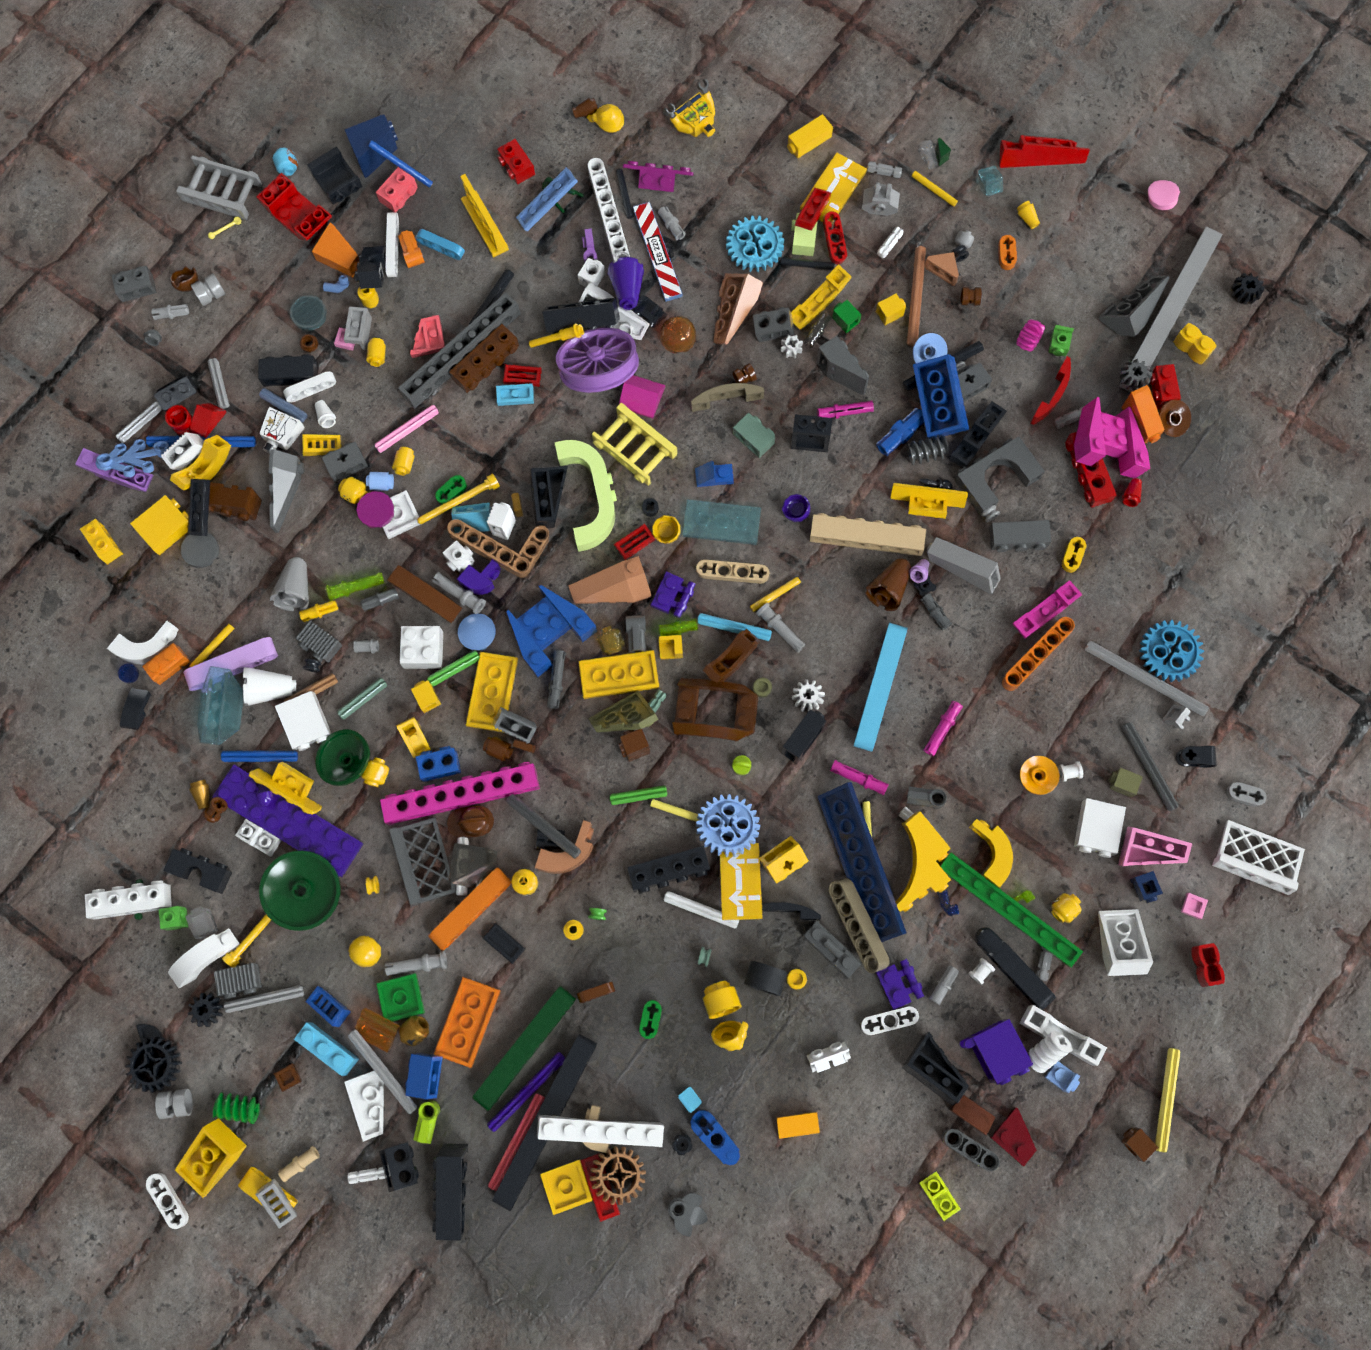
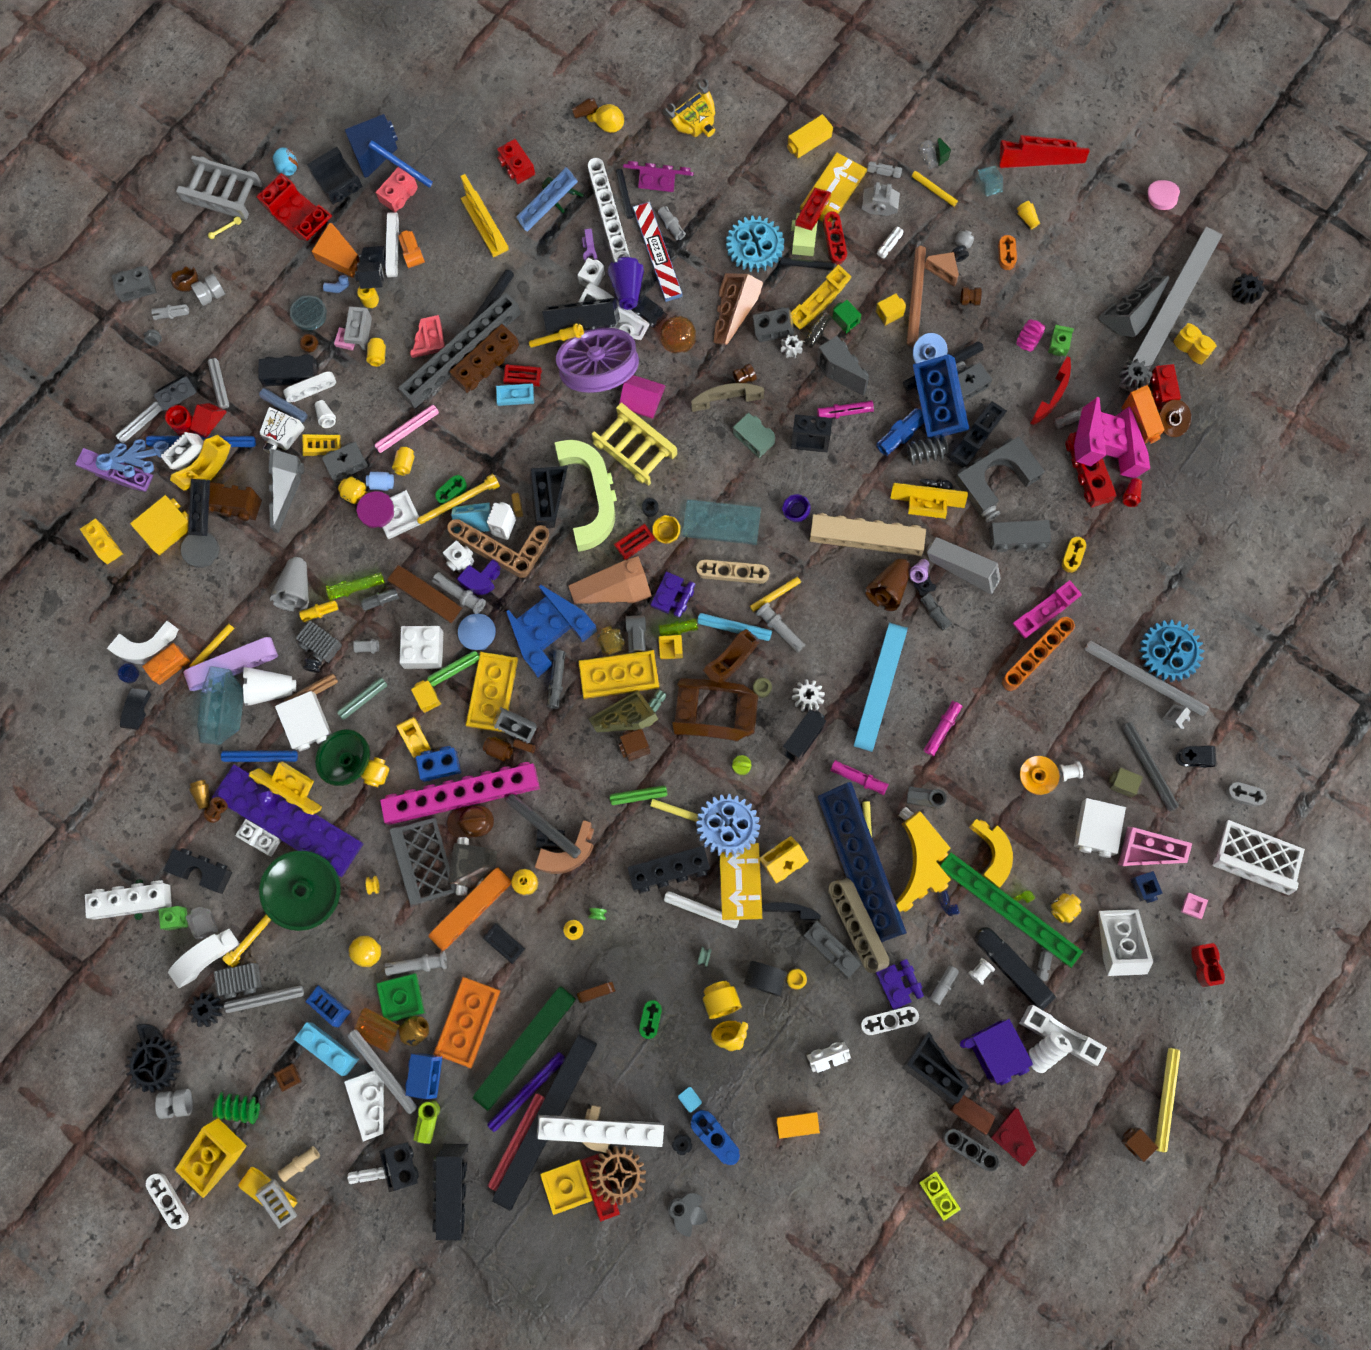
(440, 244): dark azure beam -> none
(714, 474): blue slope -> none
(1063, 1077): light blue bracket -> none

